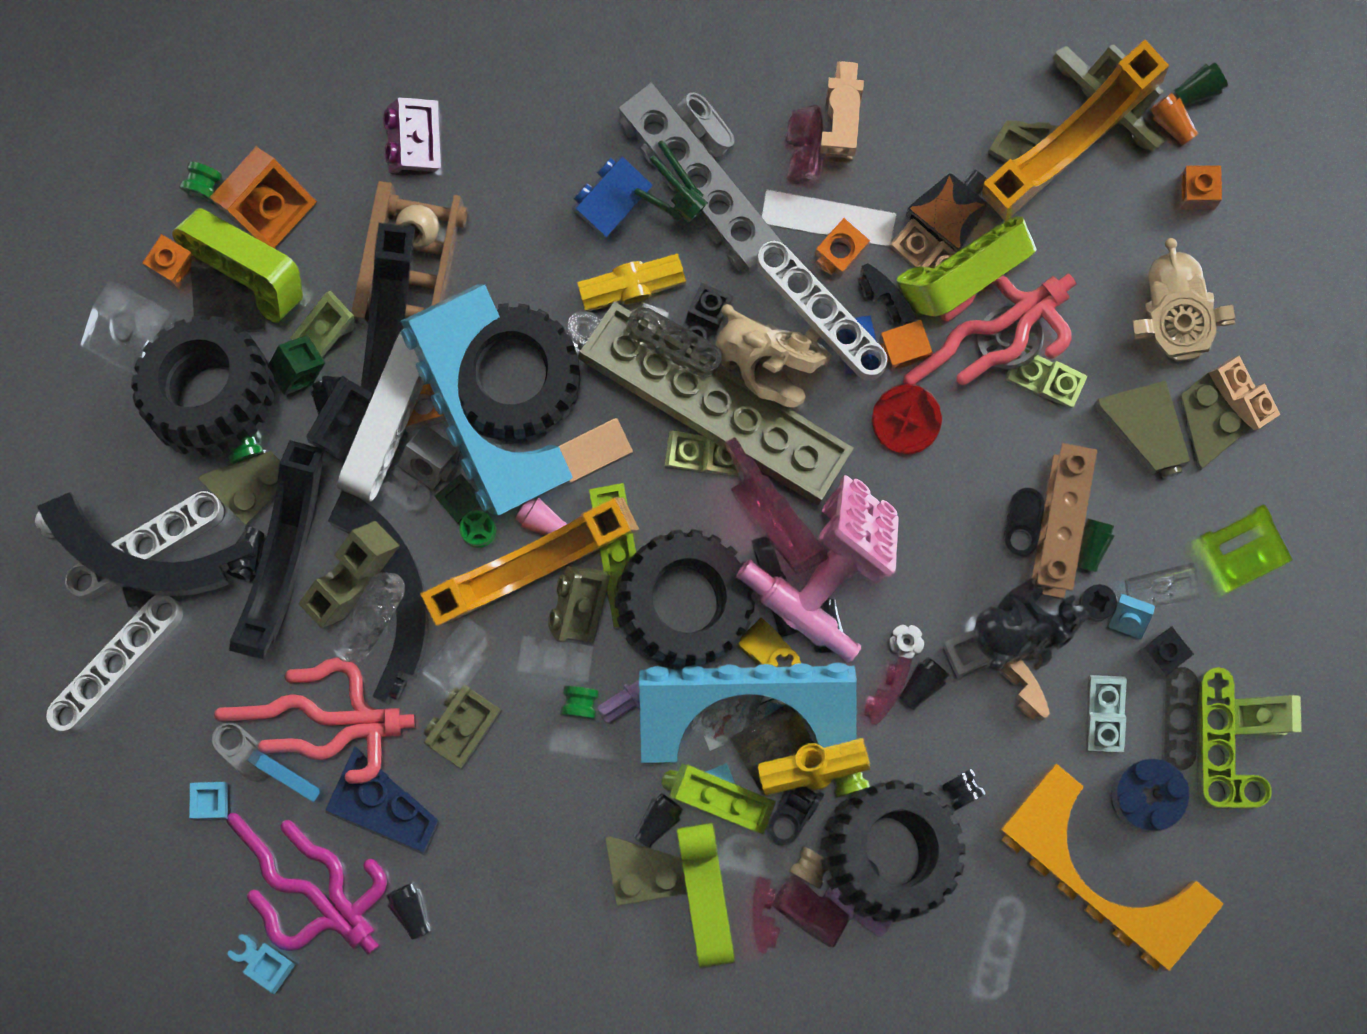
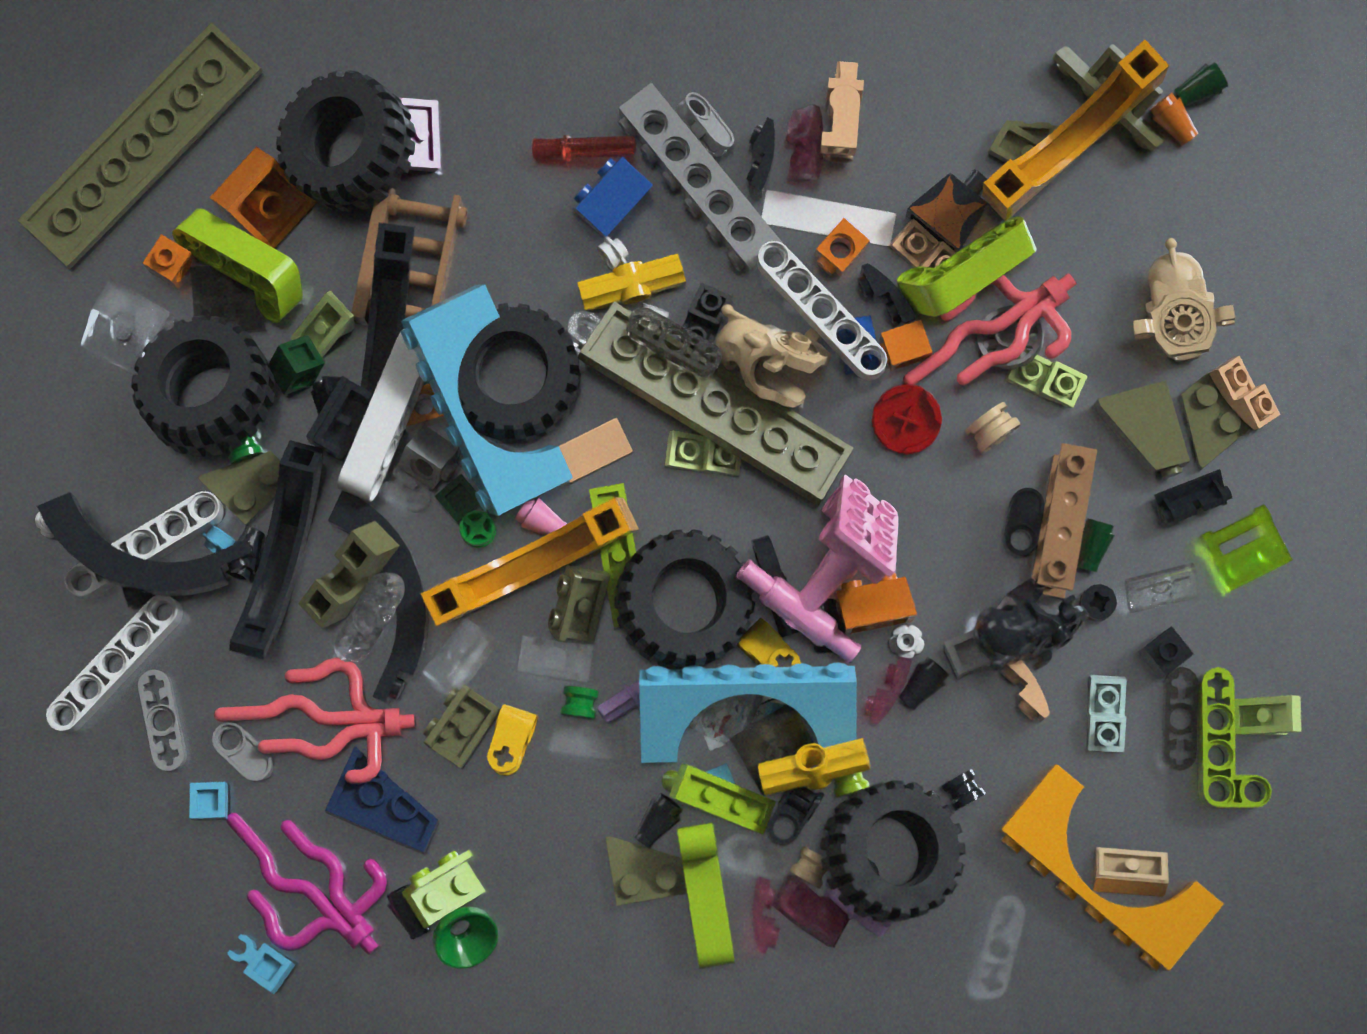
(140, 145): none -> olive plate
(159, 748): none -> light grey beam
(200, 180): green wheel -> none
(217, 539): none -> medium azure plate
(284, 775): dark azure tile -> none
(317, 117): none -> black tyre
(423, 220): tan piece -> none
(444, 889): none -> lime bracket
(470, 946): none -> green piece
(512, 733): none -> yellow piece
(585, 147): none -> clear red axle
(612, 252): none -> white plate
(687, 201): dark green plant -> none
(763, 149): none -> black slope
(774, 514): clear pink fence -> none
(874, 605): none -> orange slope
(992, 427): none -> tan wheel
(1131, 616): medium azure plate -> none
(1131, 872): none -> tan slope
(1169, 787): dark blue brick -> none
(1185, 499): none -> black hinge
(1200, 188): orange brick -> none

